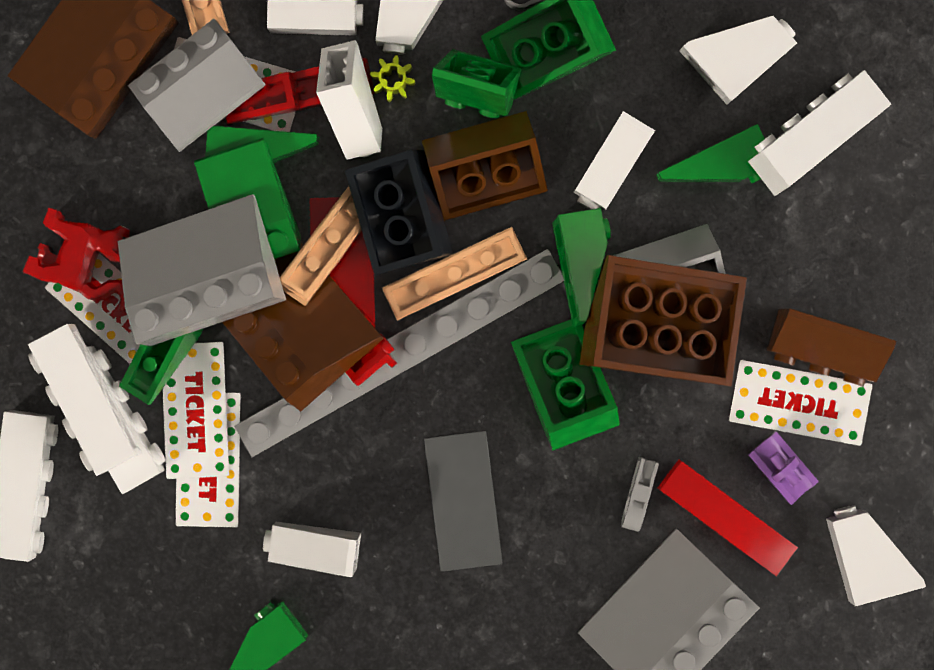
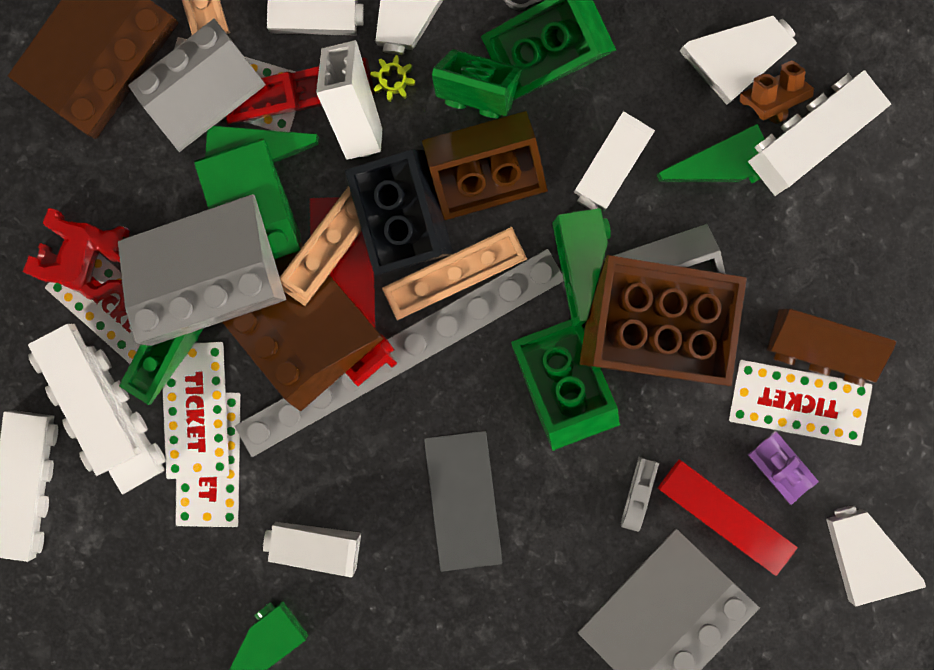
(775, 95): none -> dark orange hips

